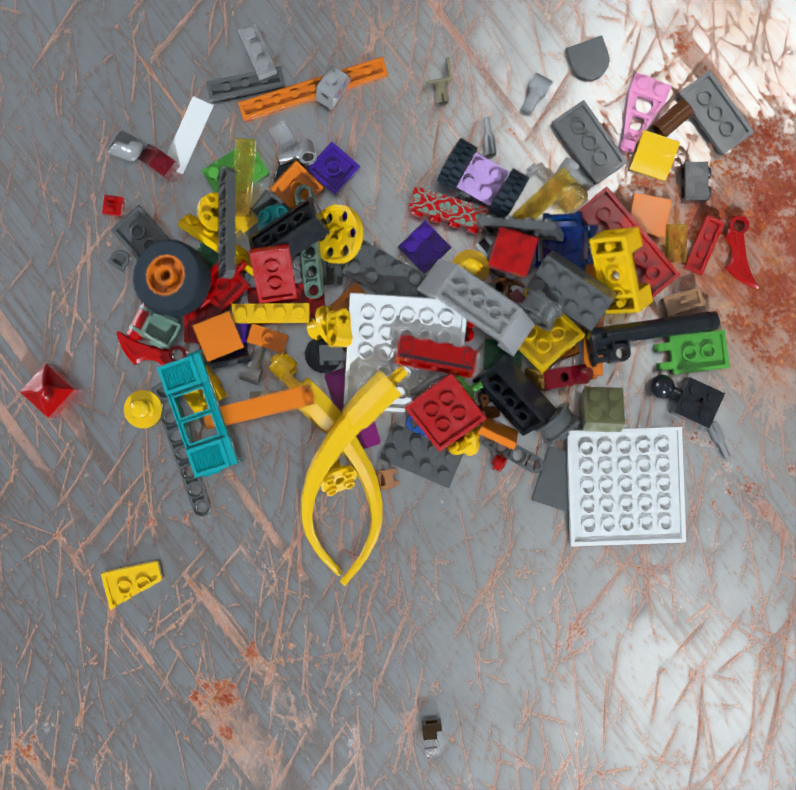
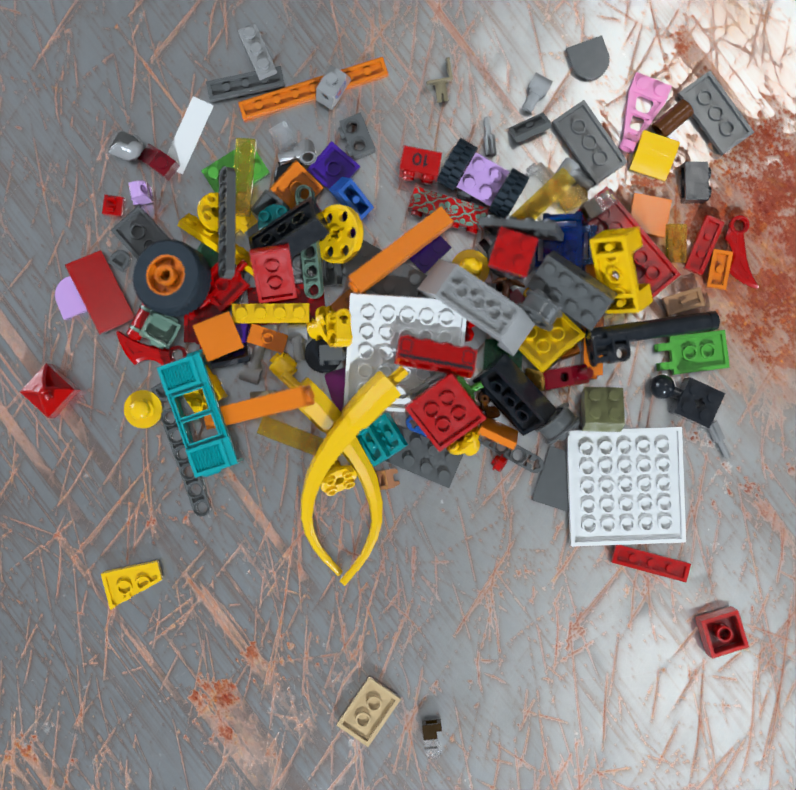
(68, 299): none -> lavender tile
(99, 292): none -> red tile
(140, 193): none -> lavender leg
(289, 435): none -> clear yellow plate
(298, 335): none -> light grey pin
(350, 195): none -> blue brick
(360, 135): none -> dark grey brick
(368, 711): none -> tan plate
(381, 439): none -> teal slope
(400, 251): none -> orange brick
(420, 165): none -> red brick
(530, 127): none -> dark grey plate
(598, 205): none -> leg
(651, 562): none -> red plate
(719, 269): none -> orange plate
(722, 632): none -> red brick

